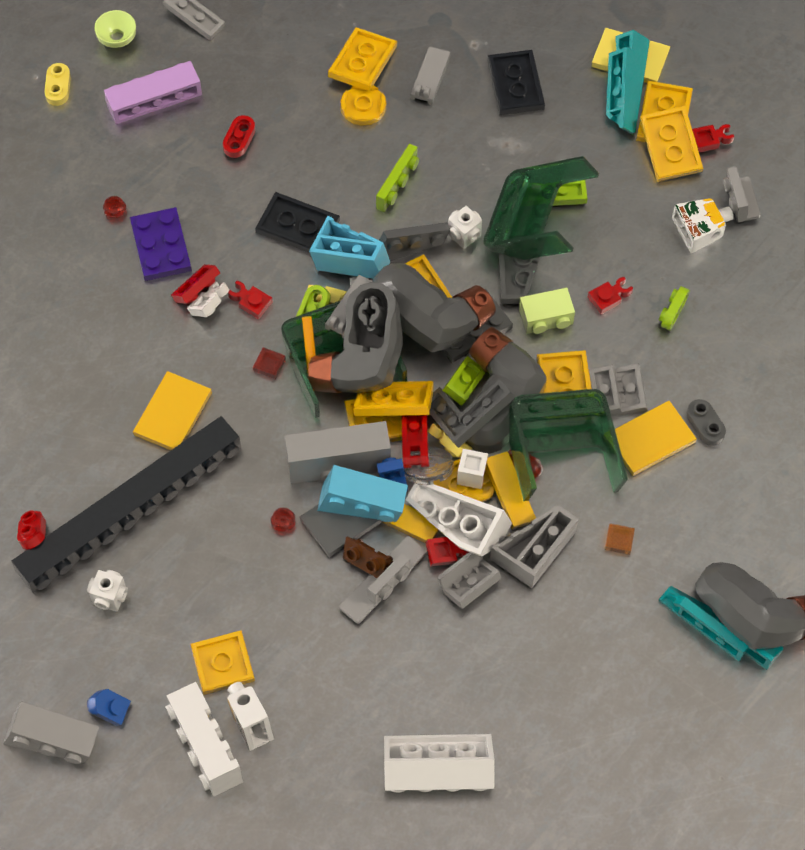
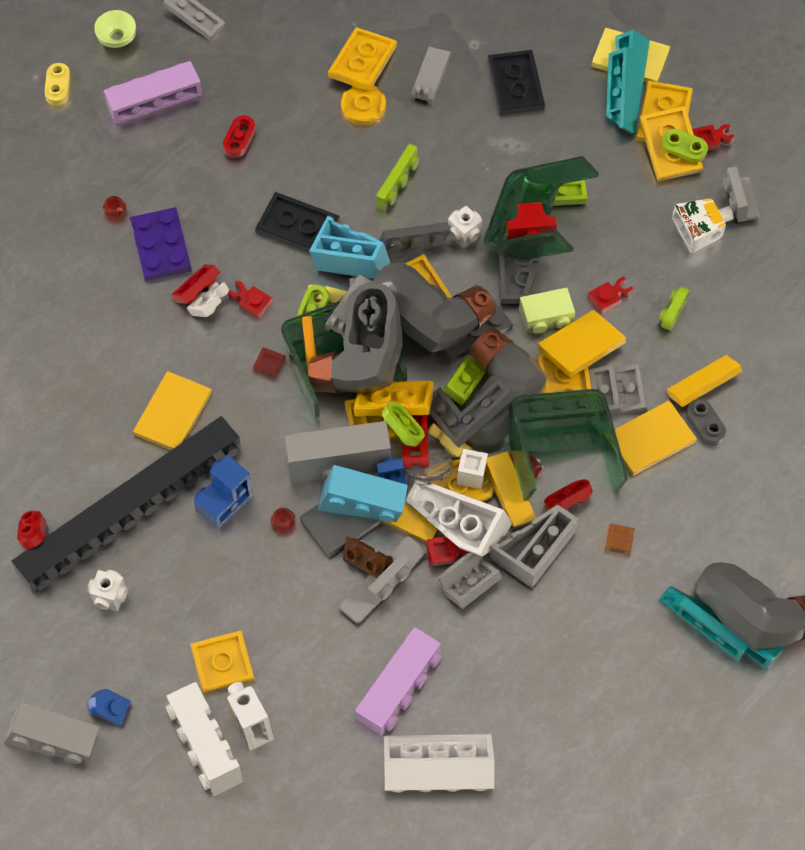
(226, 493): none -> blue brick
(398, 681): none -> lavender brick
(403, 424): none -> lime plate
(530, 221): none -> red brick
(570, 495): none -> red plate
(581, 343): none -> yellow tile
(683, 147): none -> lime plate
(704, 380): none -> yellow tile

